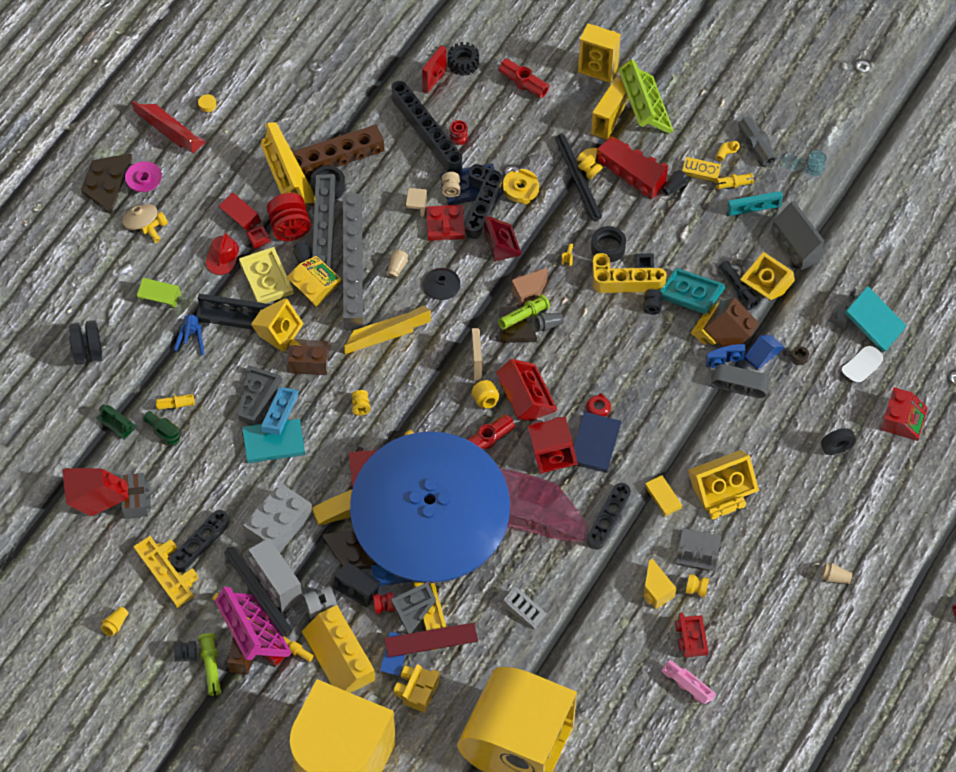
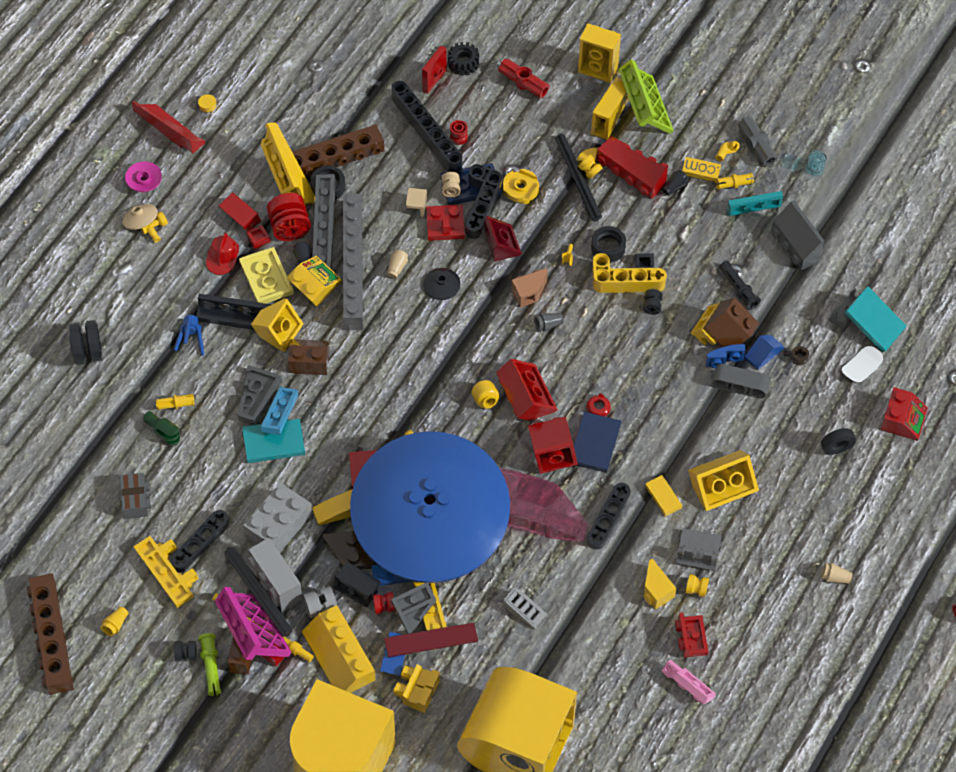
(61, 680): none -> reddish brown brick
(93, 489): red slope -> none
(105, 180): dark brown wing -> none
(115, 421): dark green hinge -> none
(159, 292): lime hinge -> none
(360, 402): yellow bush -> none
(387, 329): yellow wedge -> none
(476, 354): tan tile -> none
(496, 430): red piece -> none
(517, 332): dark brown wing -> none
(530, 309): lime pin -> none
(691, 290): teal tile -> none
(727, 507): yellow axle -> none
(768, 277): yellow slope -> none

